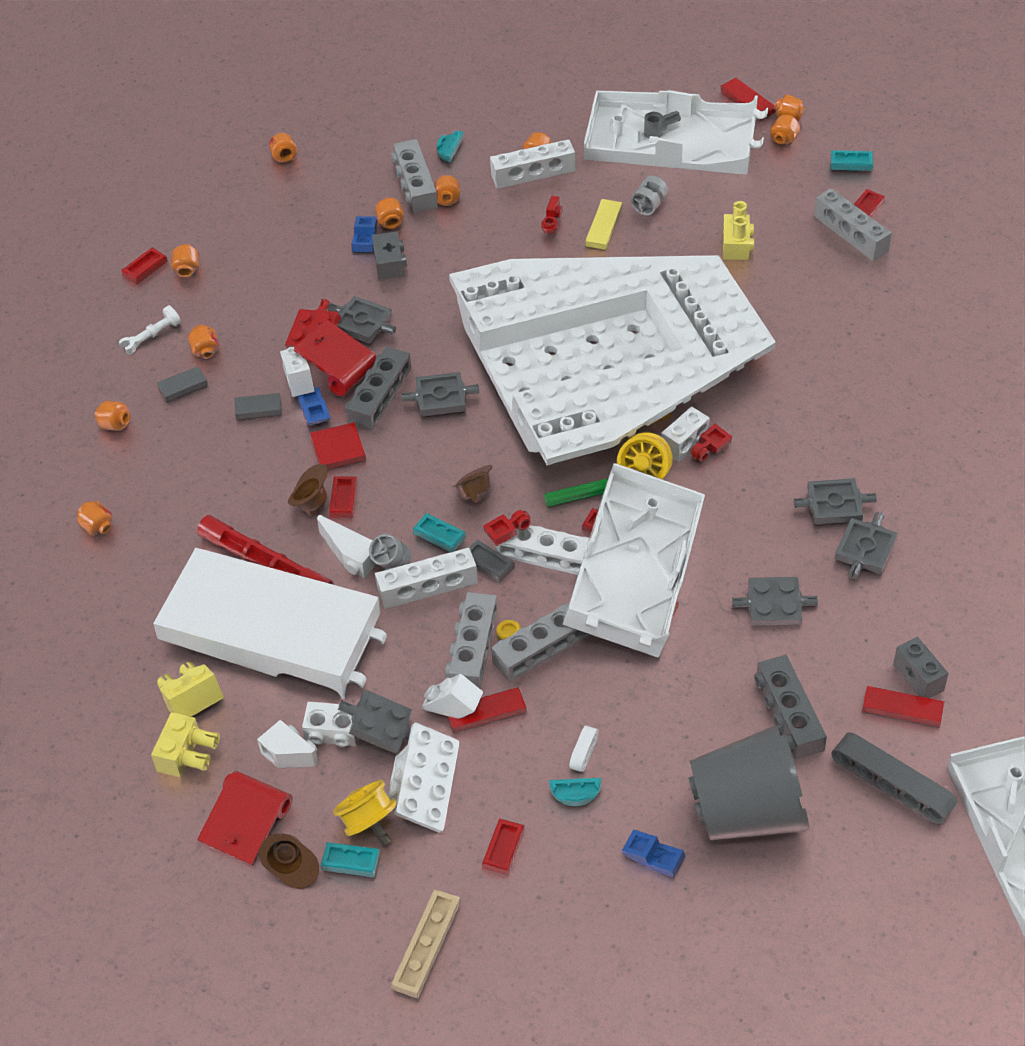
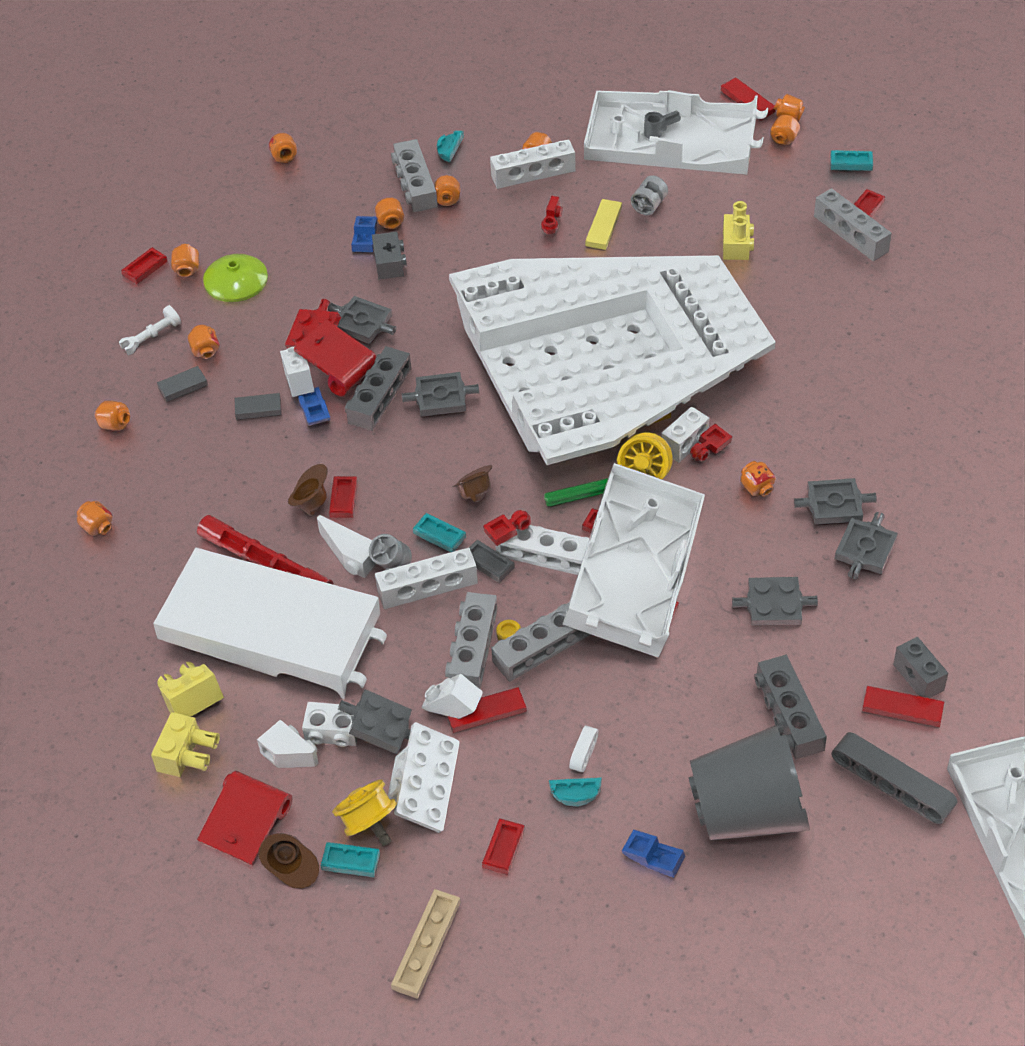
(235, 278): none -> lime dish
(338, 446): red tile -> none
(757, 478): none -> orange head

